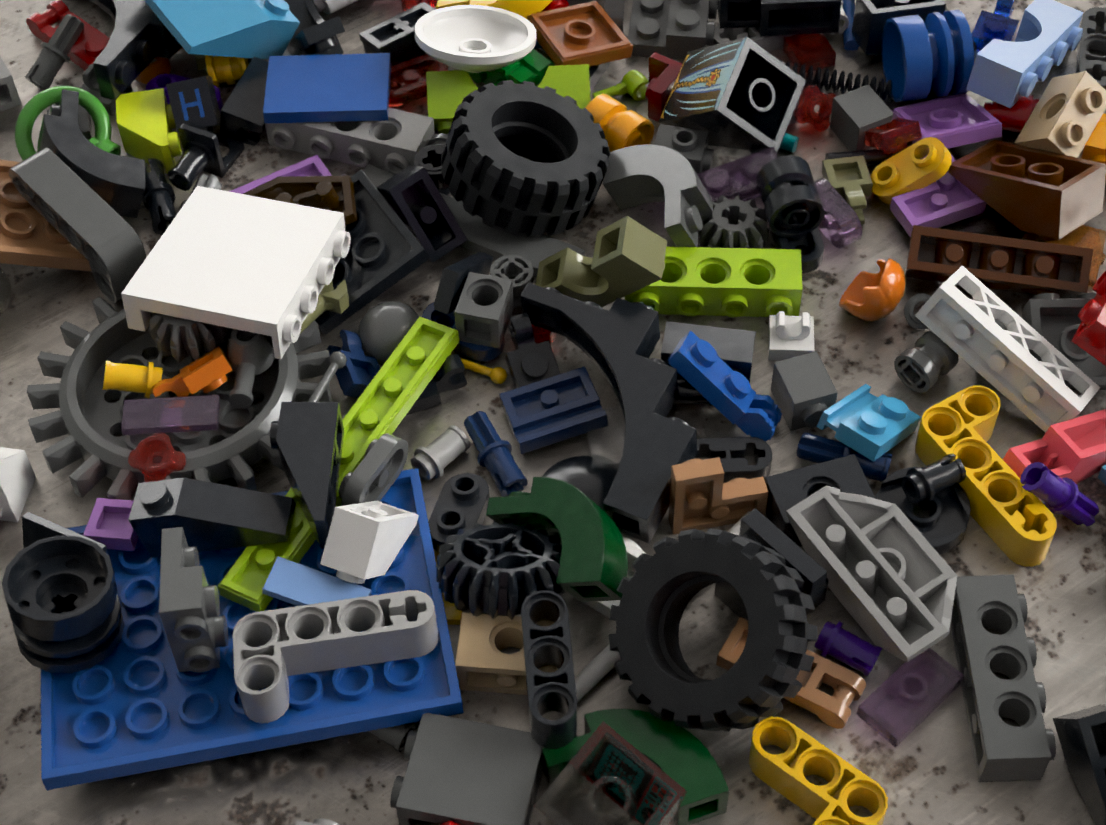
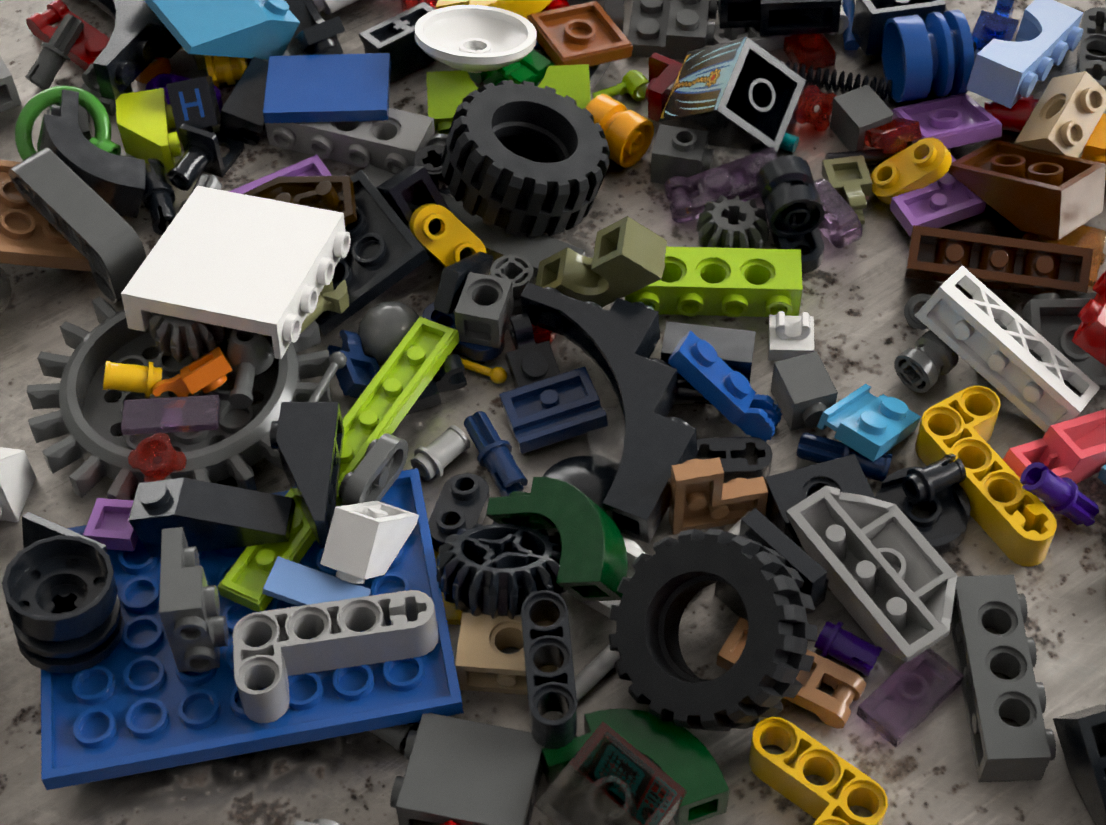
(409, 79): clear red plate -> none
(451, 238): none -> yellow plate
(660, 175): dark grey arch -> none
(875, 295): orange hair -> none

